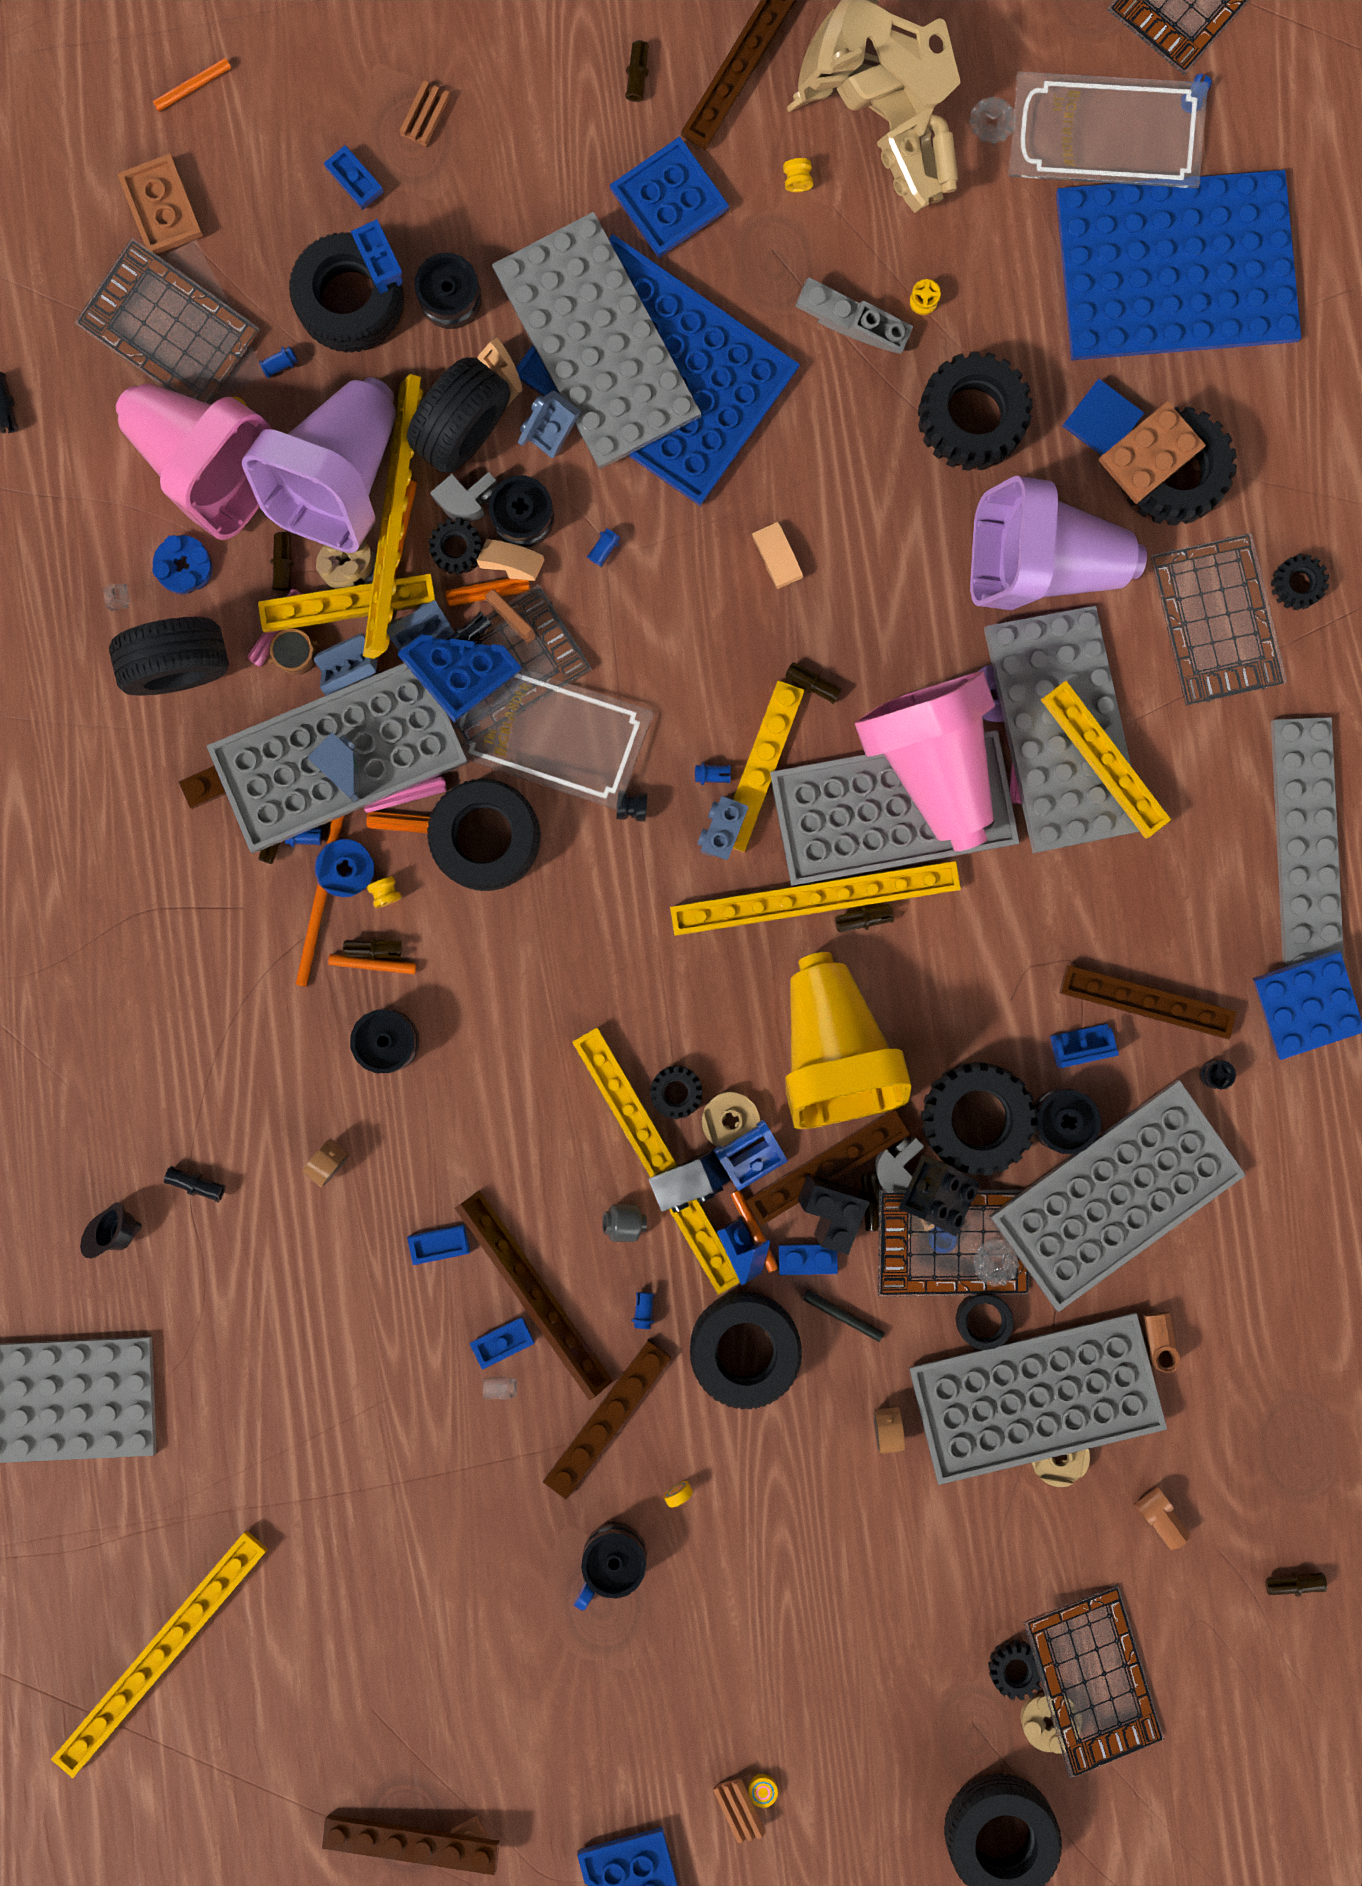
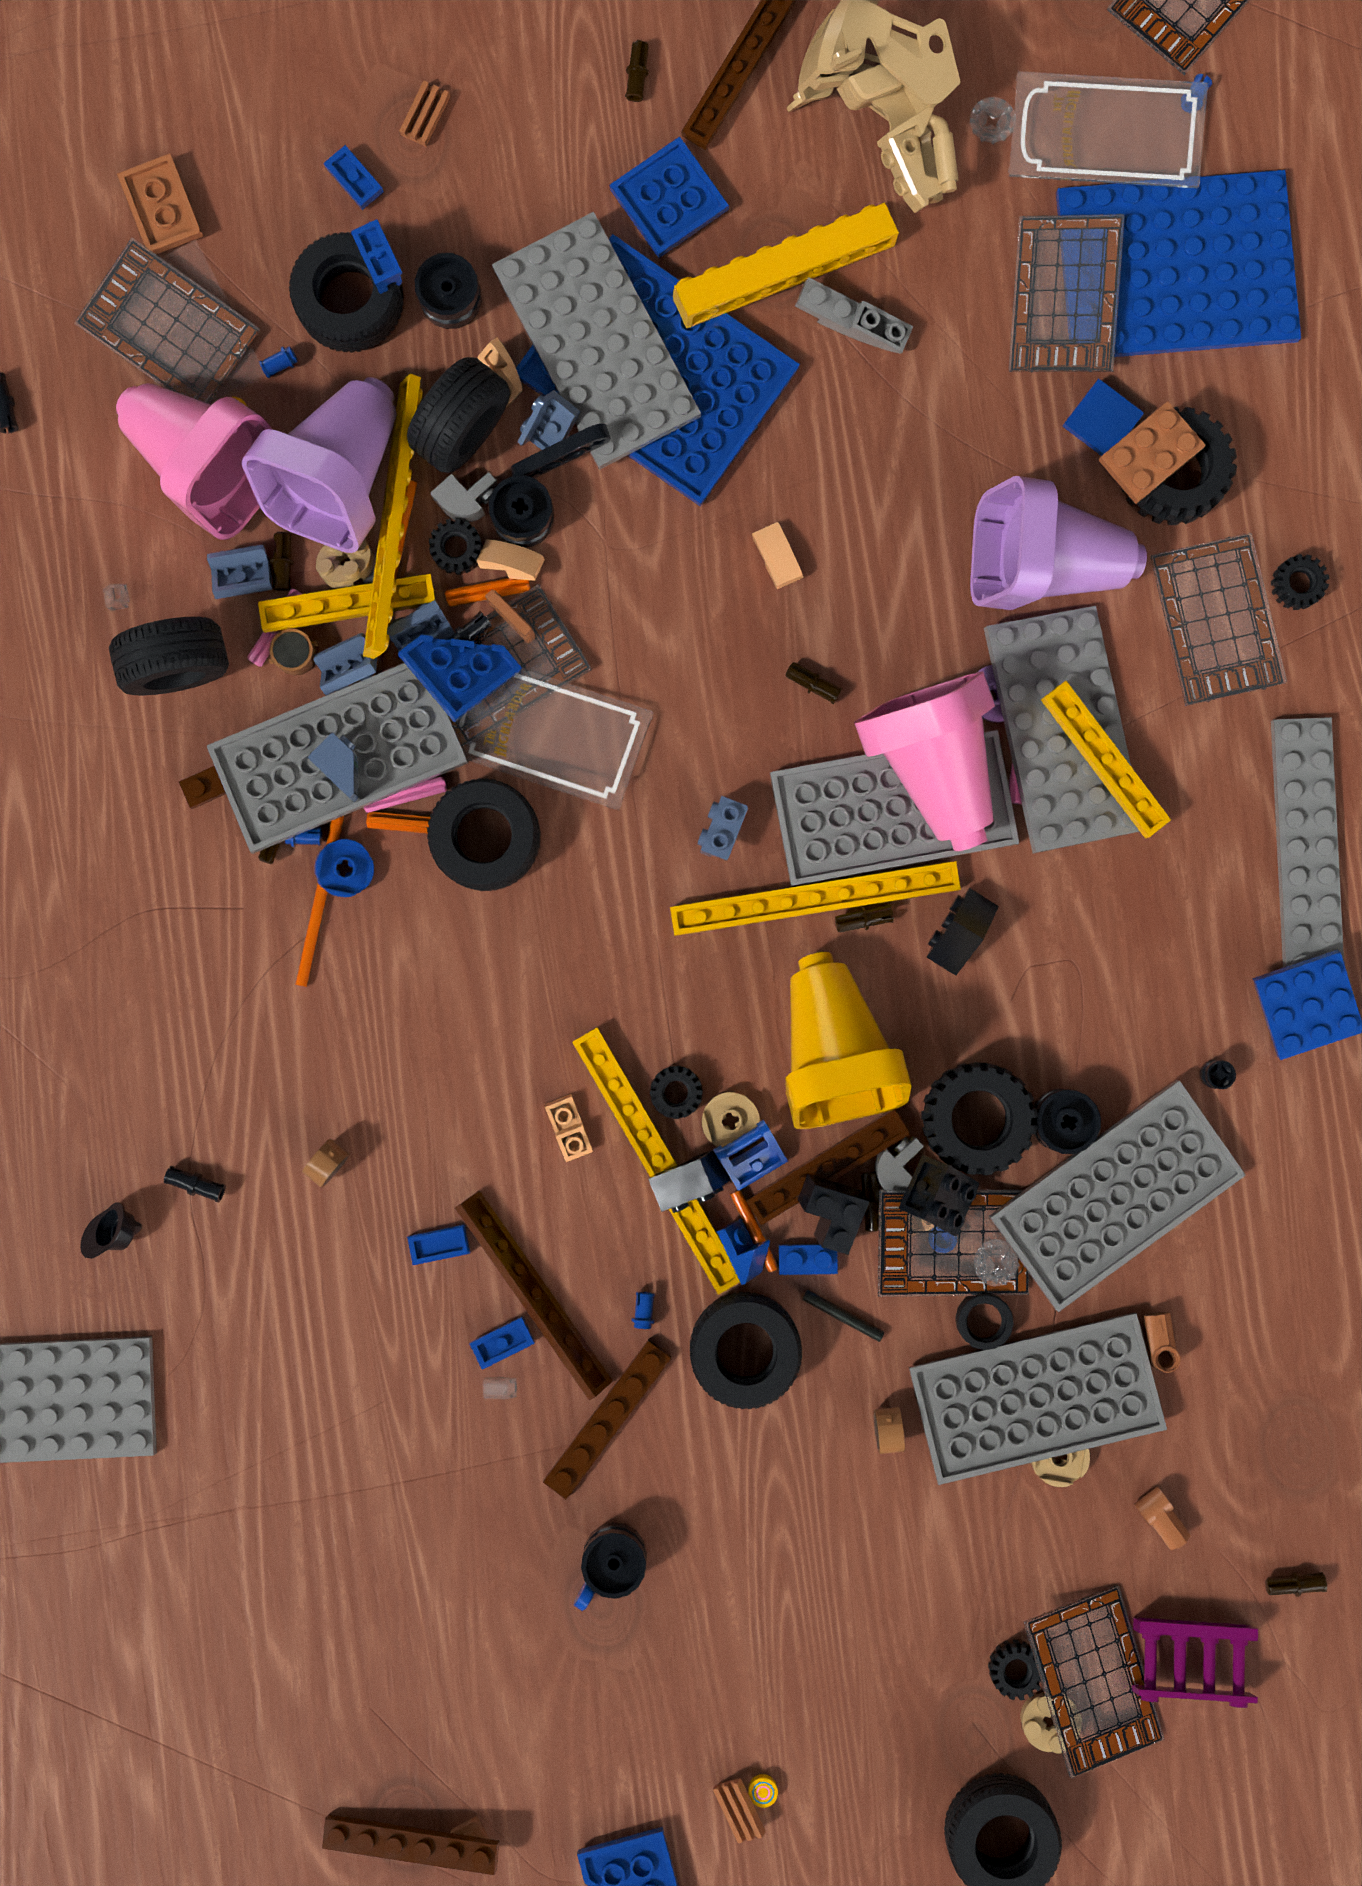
(159, 1654): yellow plate -> none
(174, 549): blue plate -> none
(191, 84): orange bar -> none
(240, 571): none -> sand blue bracket
(367, 963): orange bar -> none
(372, 948): dark brown axle -> none
(384, 892): yellow wheel -> none
(402, 1039): black wheel -> none
(562, 451): none -> black beam
(568, 1127): none -> light nougat slope
(603, 547): blue pin -> none
(624, 1223): dark grey head -> none
(633, 806): black wheel -> none
(678, 1494): yellow tile -> none
(710, 773): blue pin -> none
(765, 756): yellow plate -> none
(785, 264): none -> yellow brick
(798, 175): yellow wheel -> none
(927, 290): yellow wheel -> none
(961, 931): none -> black brick
(986, 376): black tyre -> none
(1066, 293): none -> clear piece
(1083, 1046): blue hinge -> none
(1148, 1002): reddish brown plate -> none
(1210, 1634): none -> magenta fence

